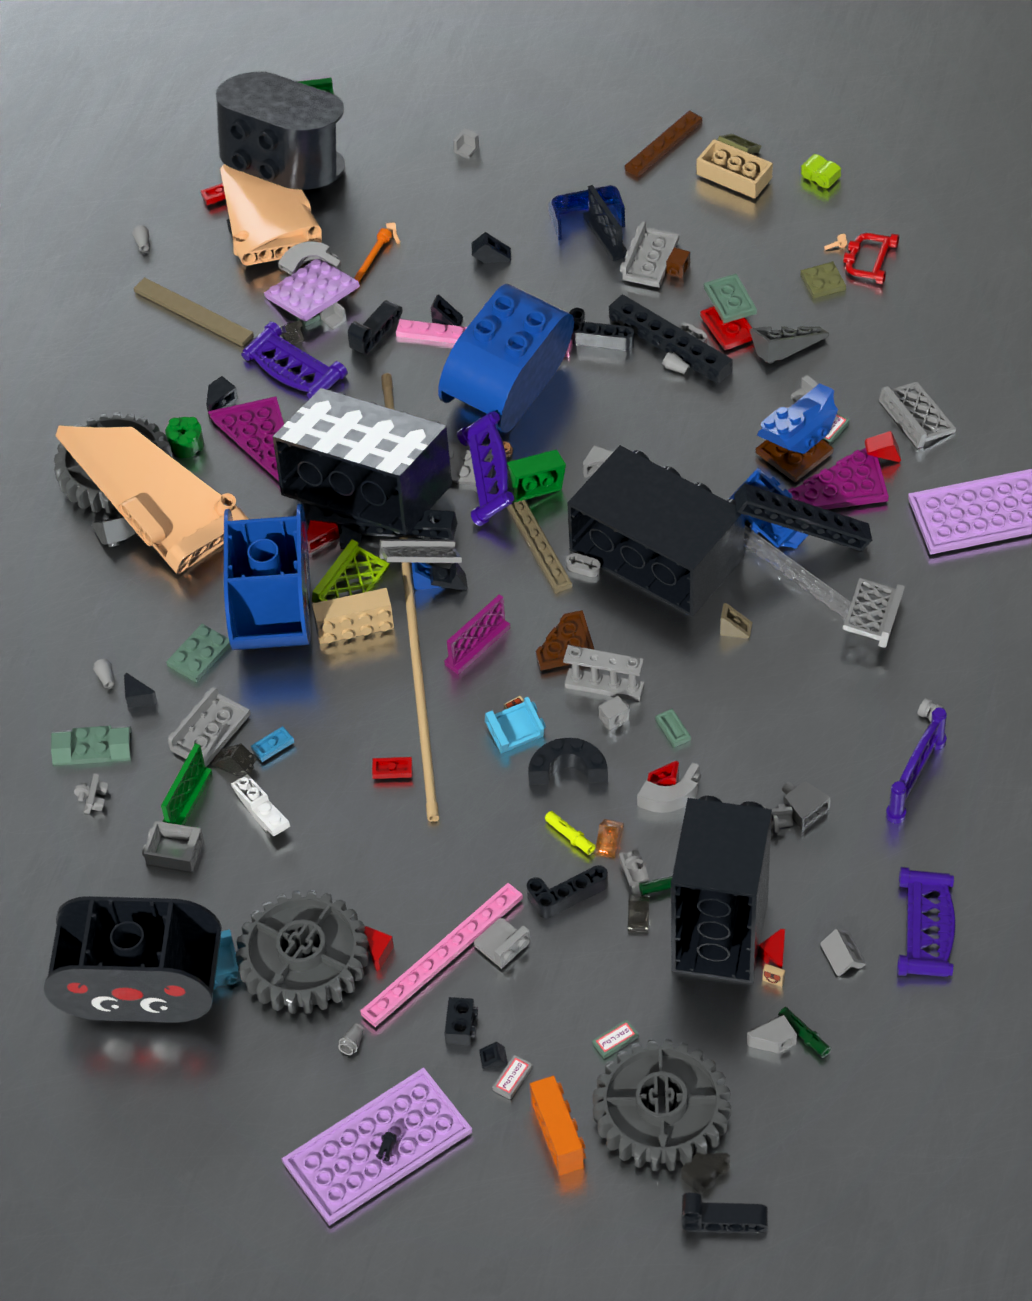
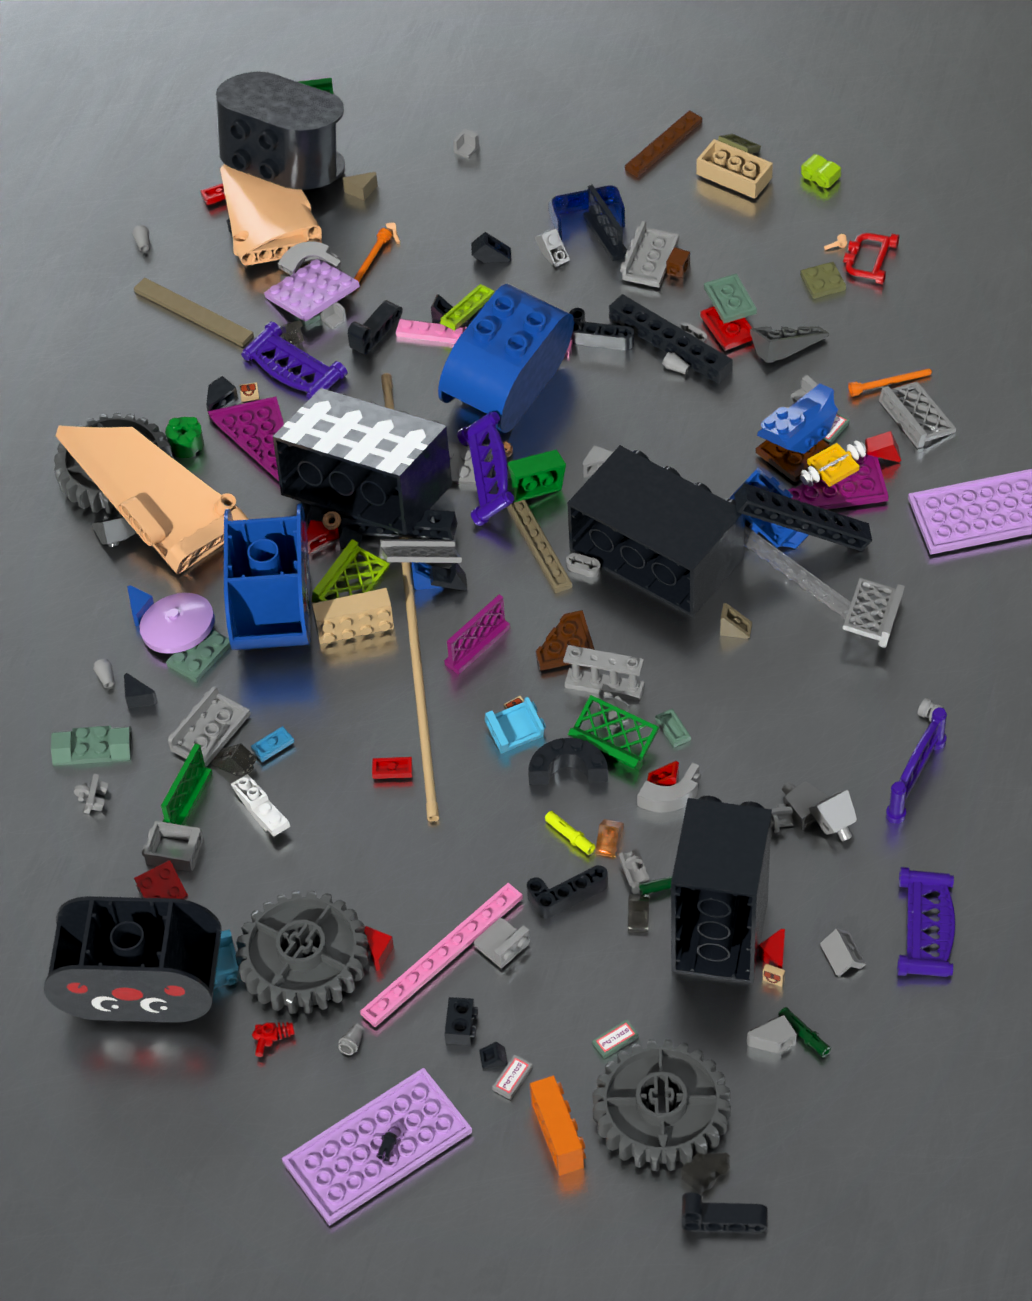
(139, 602): none -> blue slope
(161, 883): none -> red hinge
(177, 623): none -> lavender dish
(249, 392): none -> tile
(269, 1032): none -> red piece
(326, 520): none -> medium nougat plate
(360, 185): none -> dark tan slope
(467, 307): none -> lime plate
(552, 247): none -> light grey slope
(610, 749): none -> green fence
(833, 464): none -> yellow plate
(835, 814): none -> light grey torso
(856, 388): none -> orange piece

